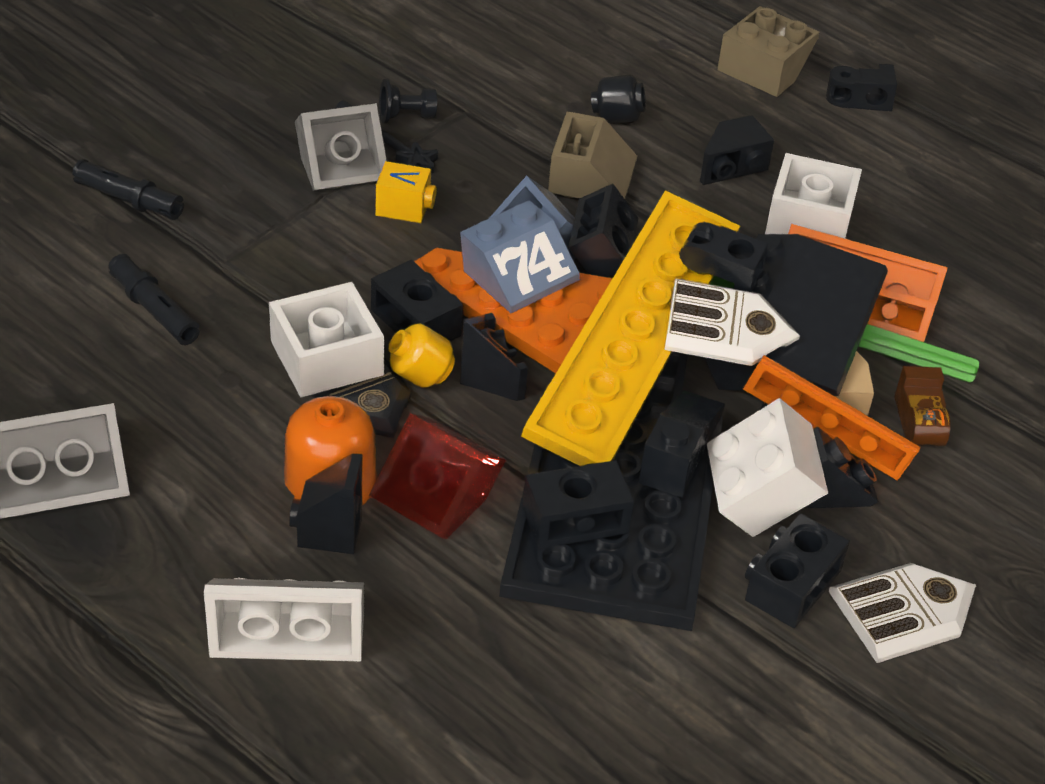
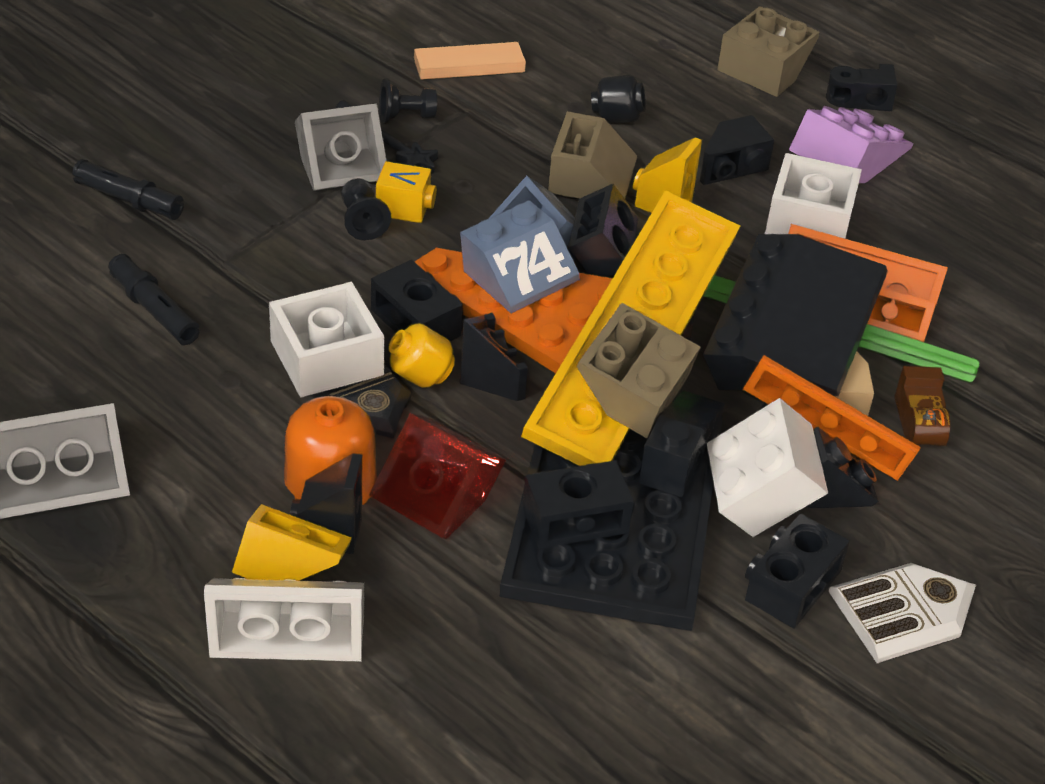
(286, 547): none -> yellow slope
(365, 215): none -> black piece
(469, 60): none -> light nougat tile
(636, 368): none -> dark tan slope
(669, 171): none -> yellow slope
(724, 323): white tile -> none
(725, 254): black leg -> none
(849, 140): none -> lavender slope

